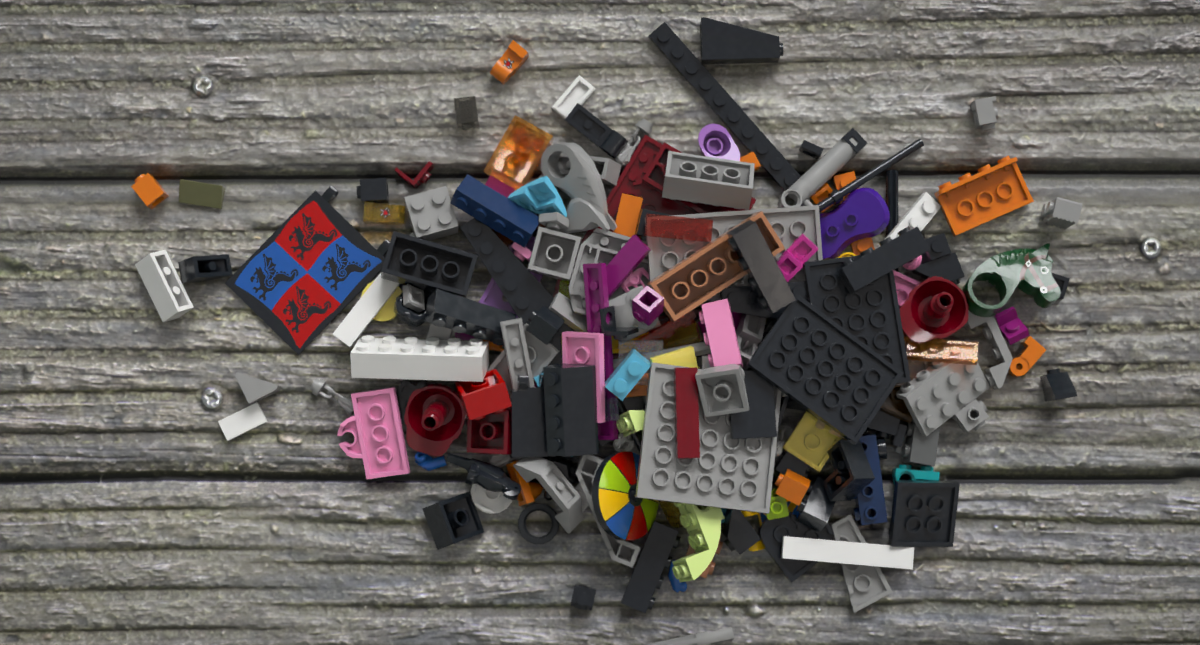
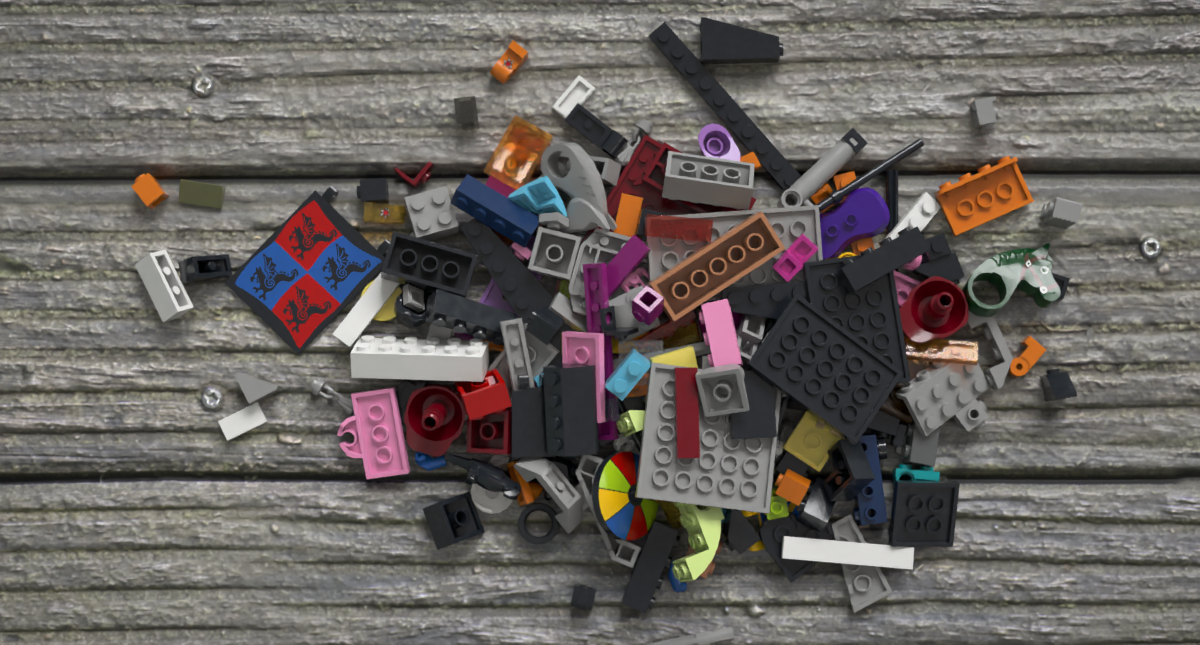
(760, 266): black brick -> none
(811, 149): black tile -> none
(1011, 326): magenta bracket -> none

